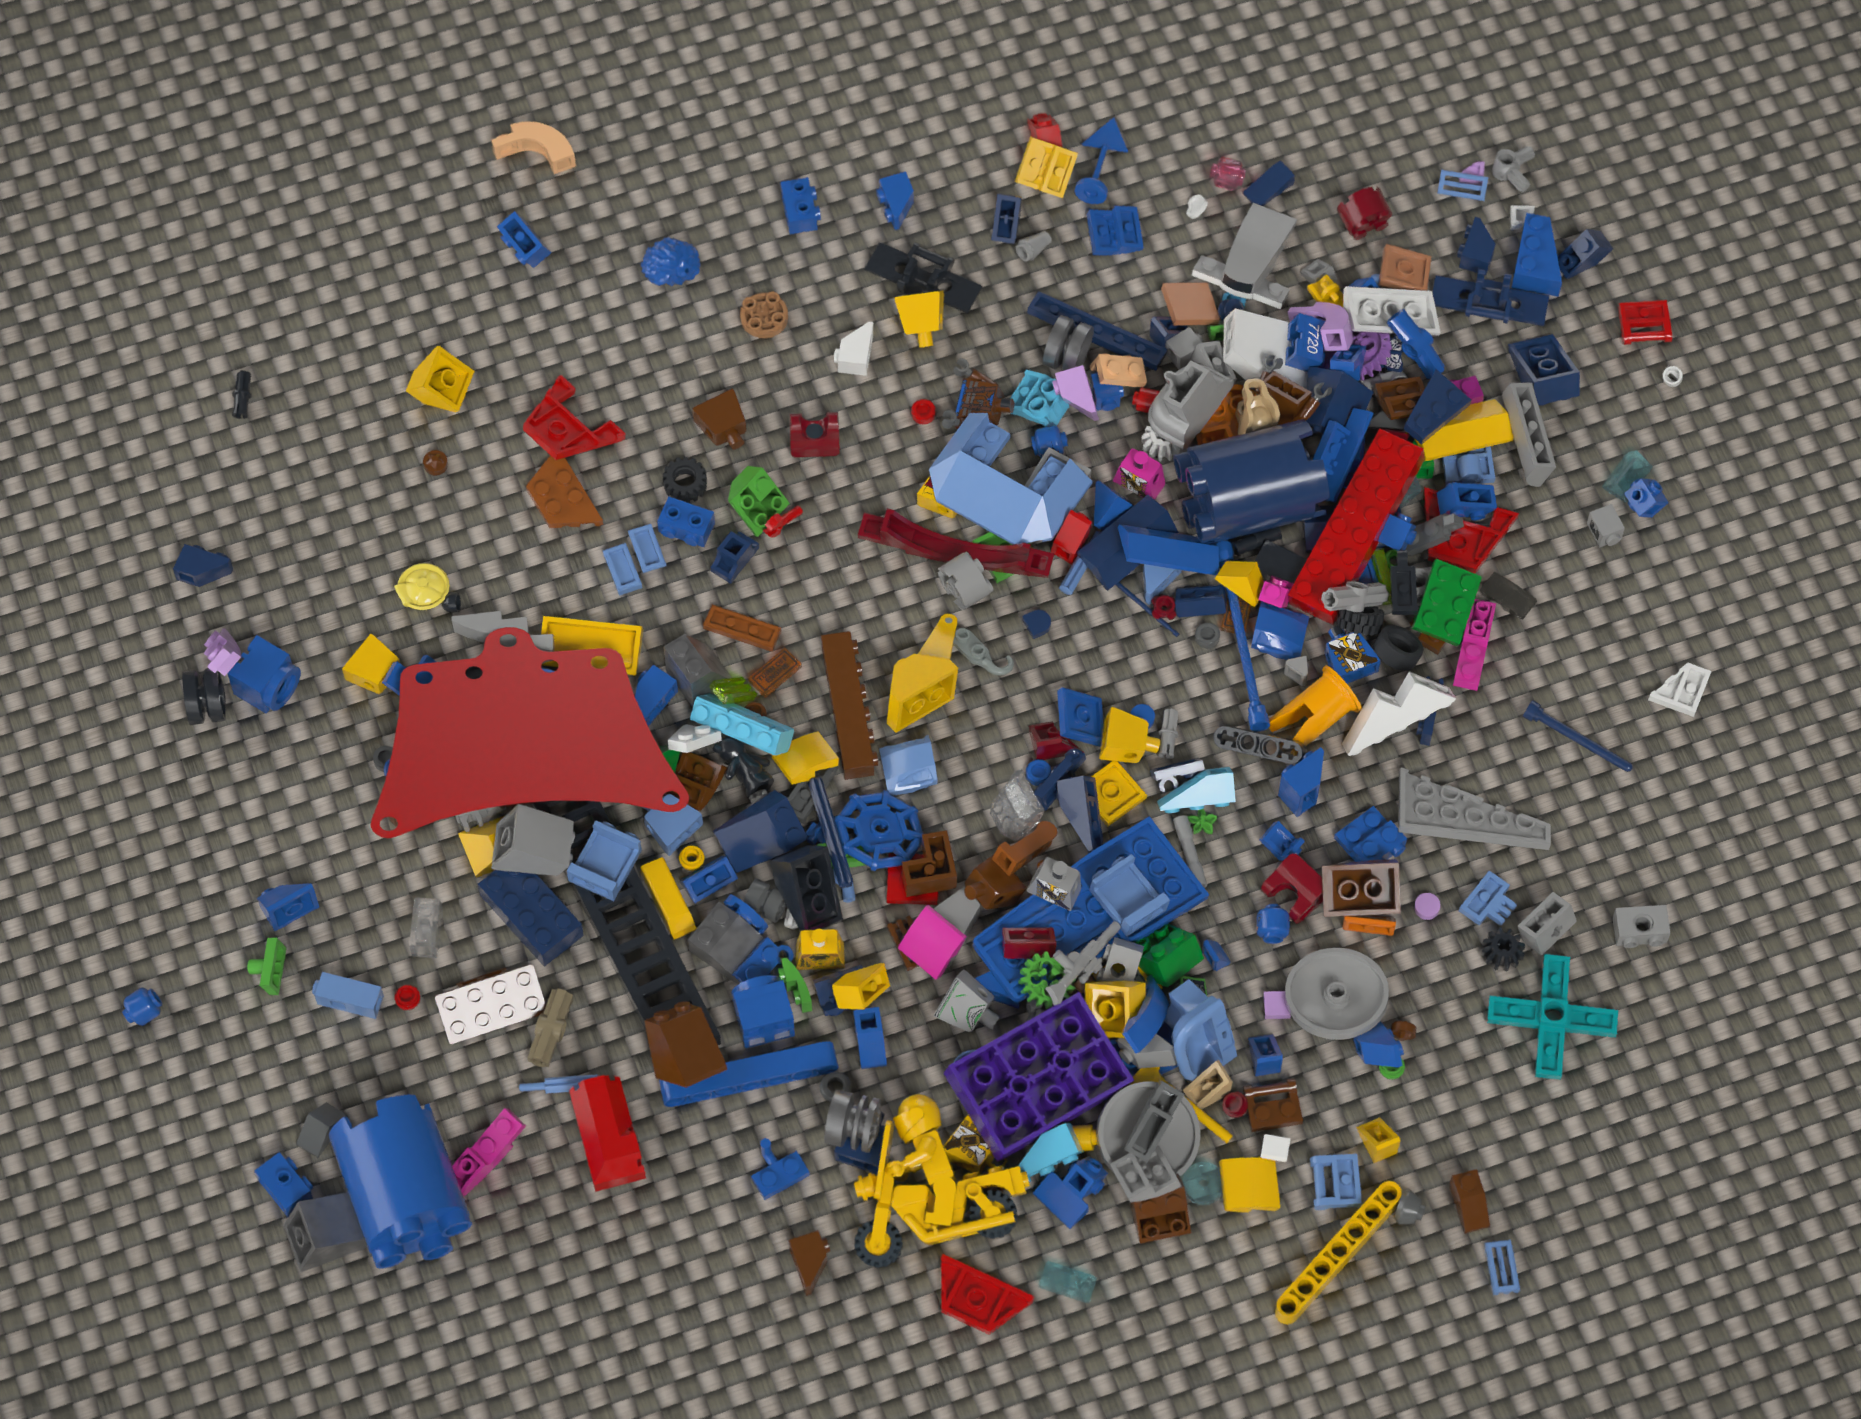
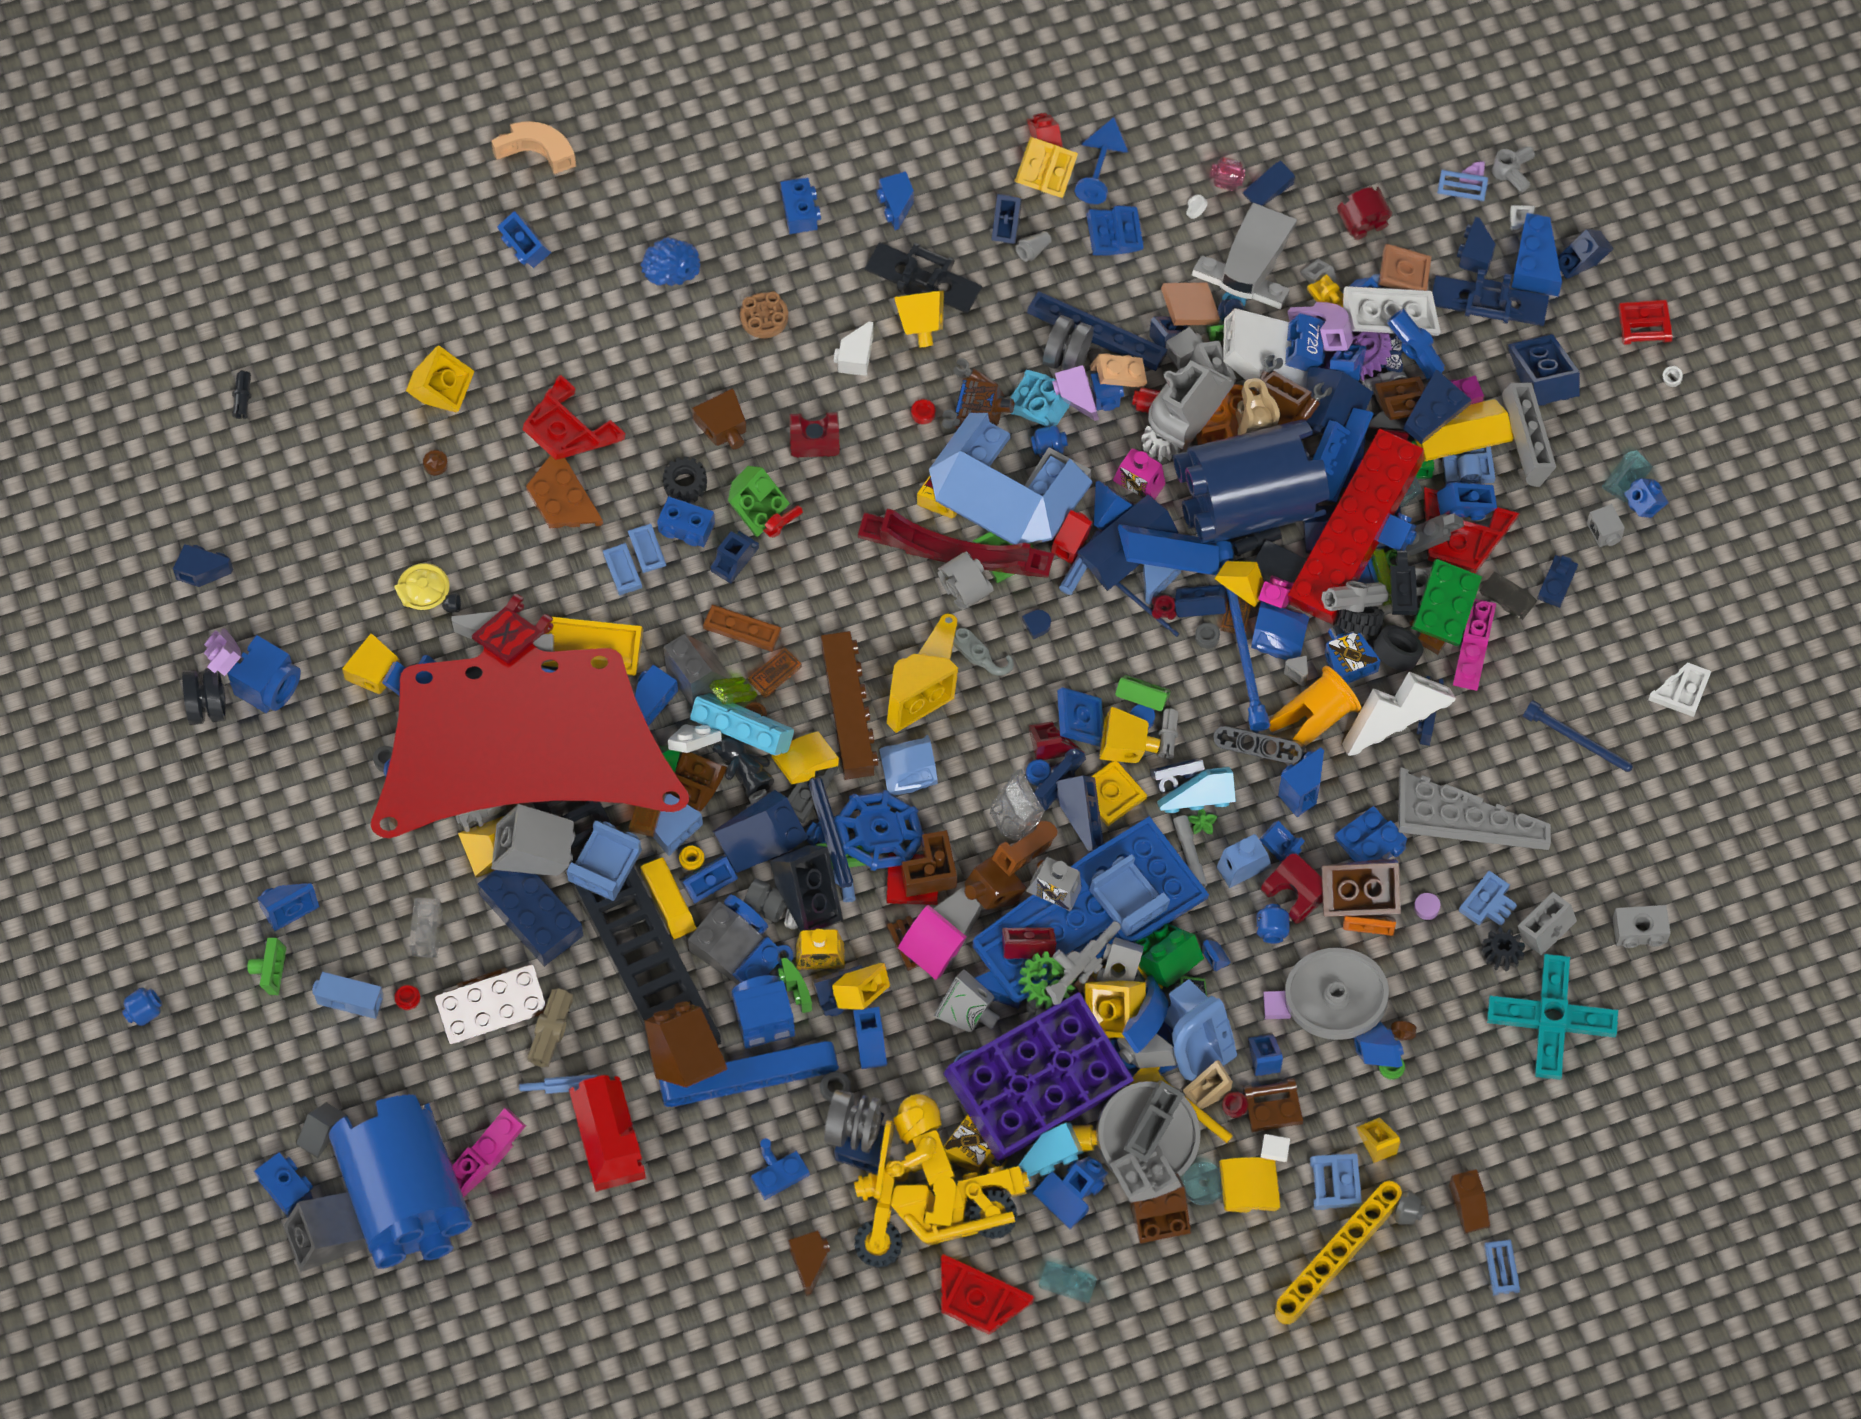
(509, 633): none -> dark red flag
(645, 820): none -> clear orange tile
(1142, 692): none -> bright green slope
(1246, 858): none -> medium blue torso
(1558, 581): none -> dark blue plate

